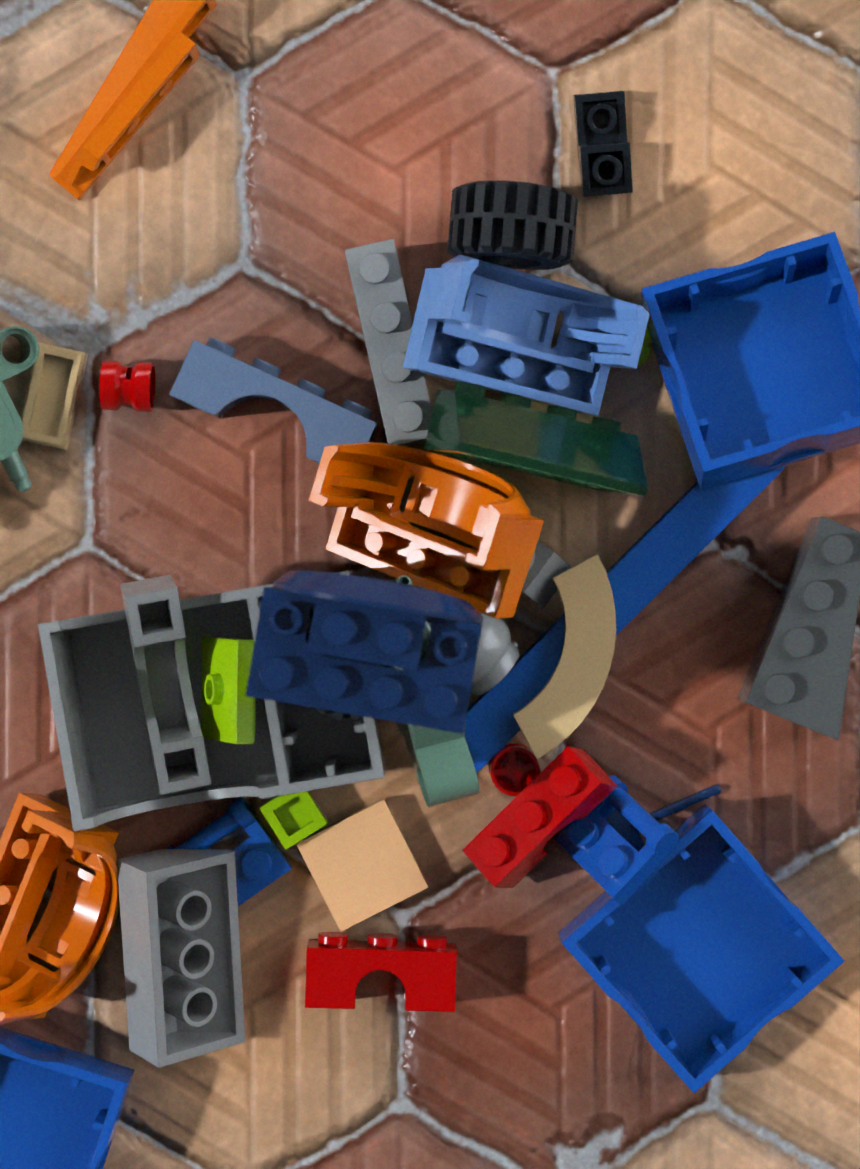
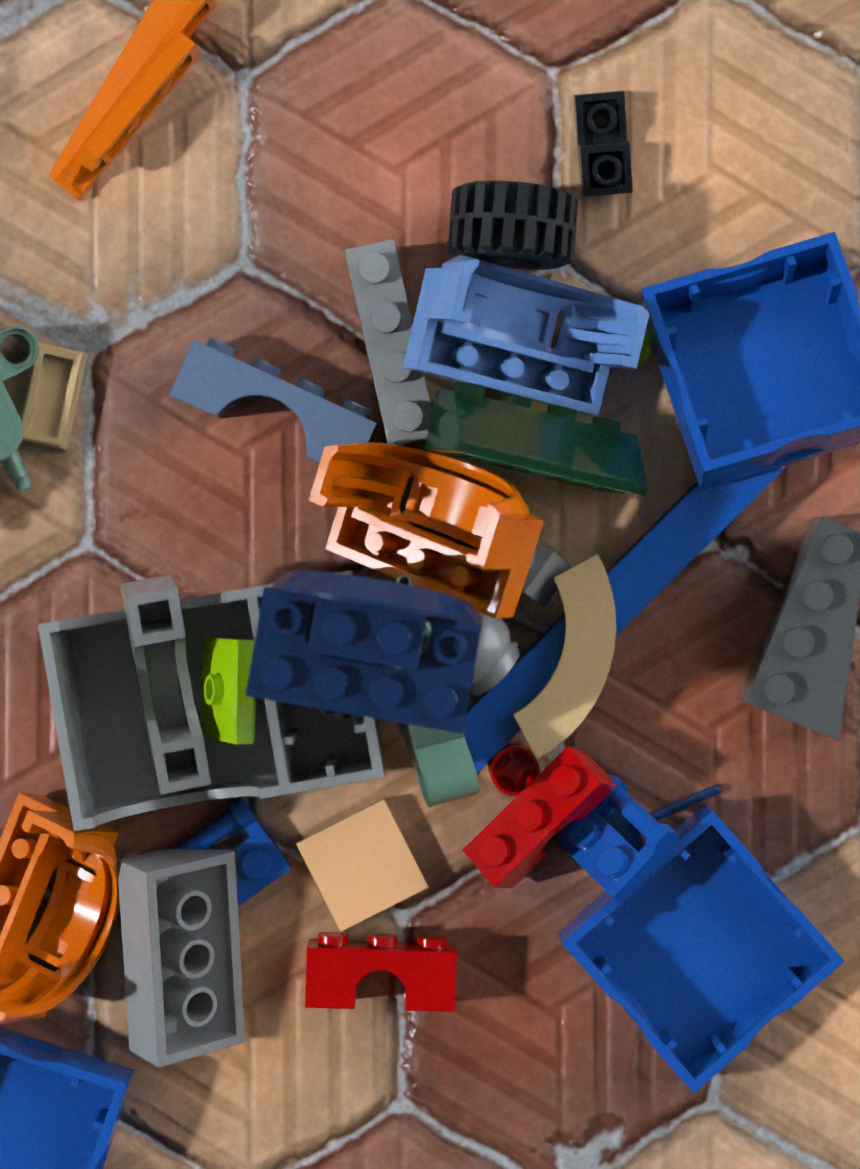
(127, 386): red wheel -> none
(293, 817): lime plate -> none

